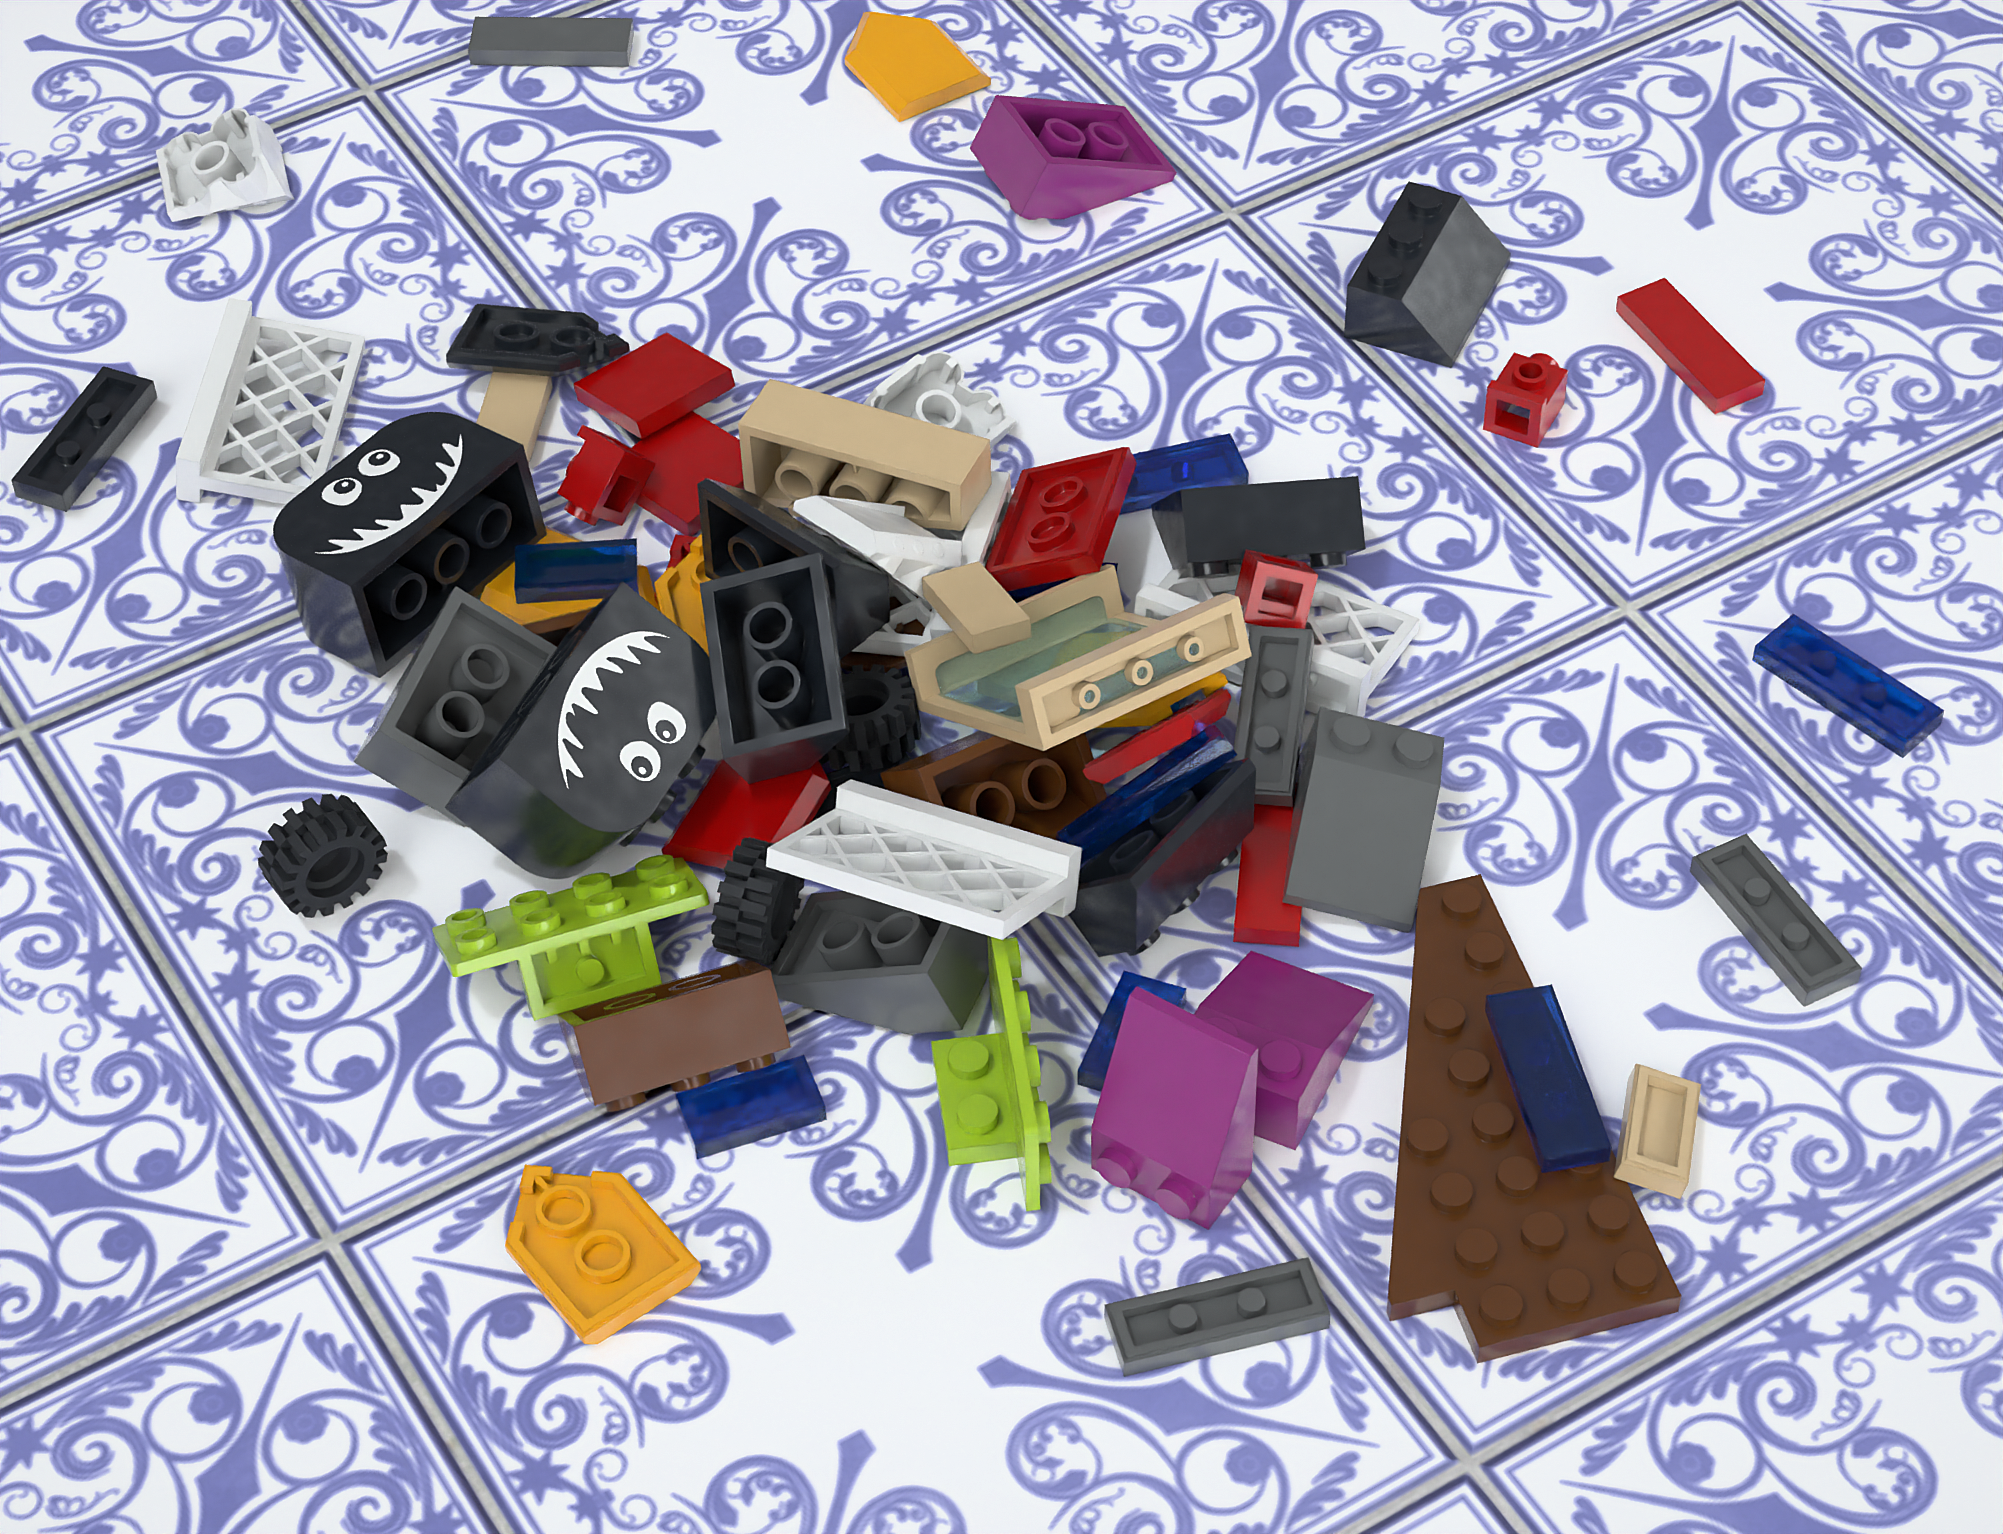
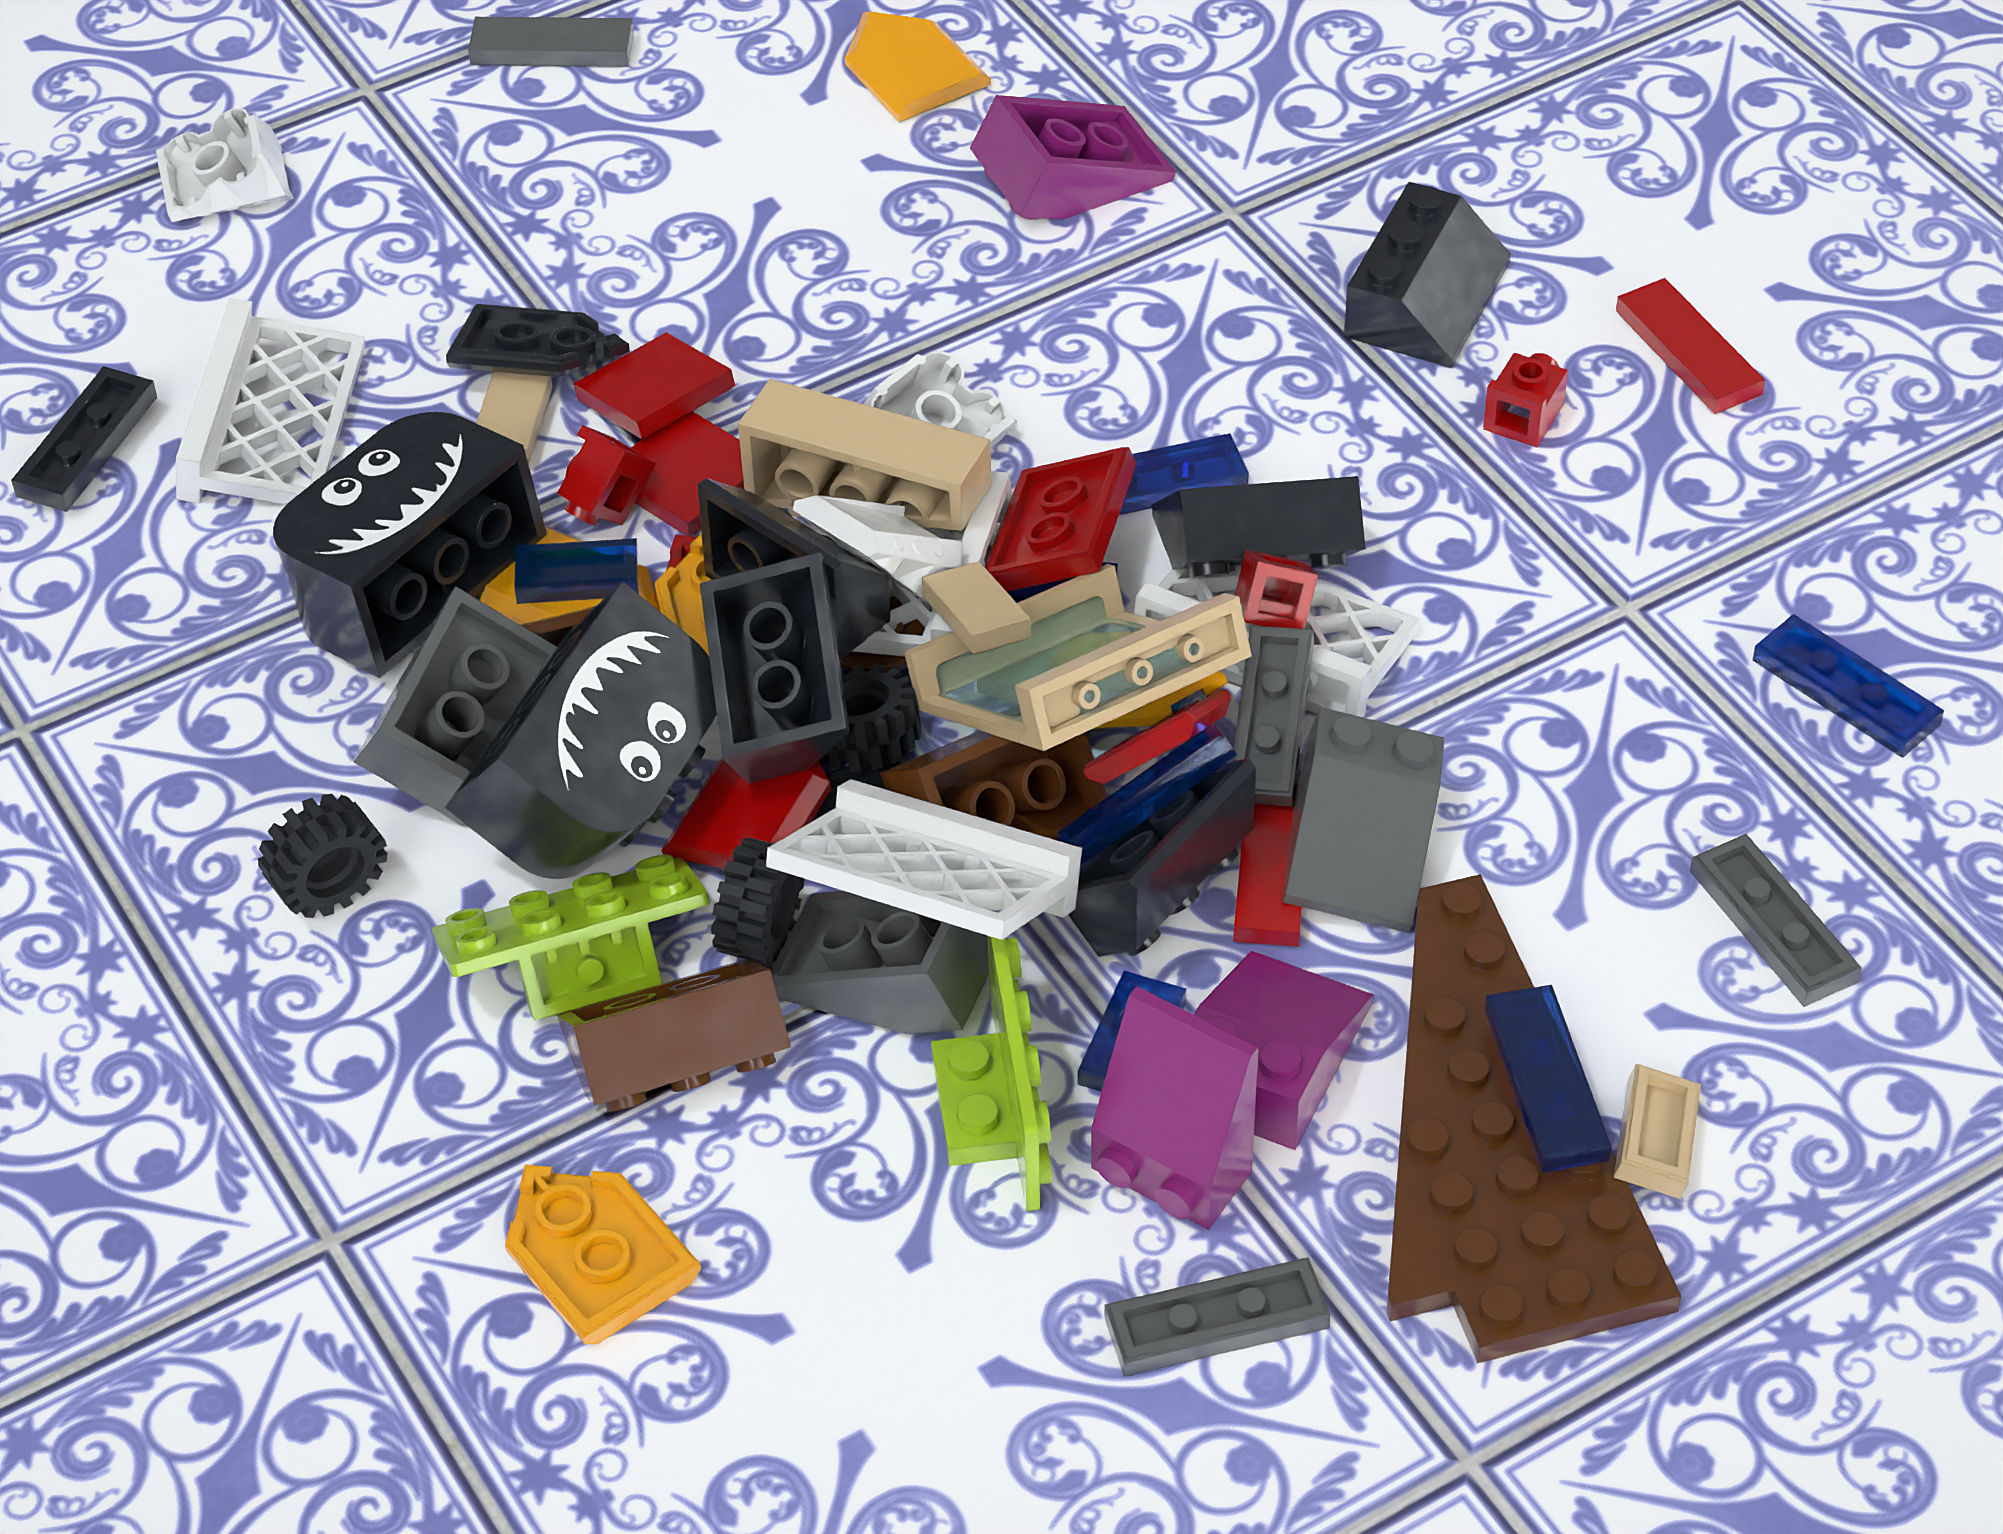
(750, 1107): clear blue tile -> none

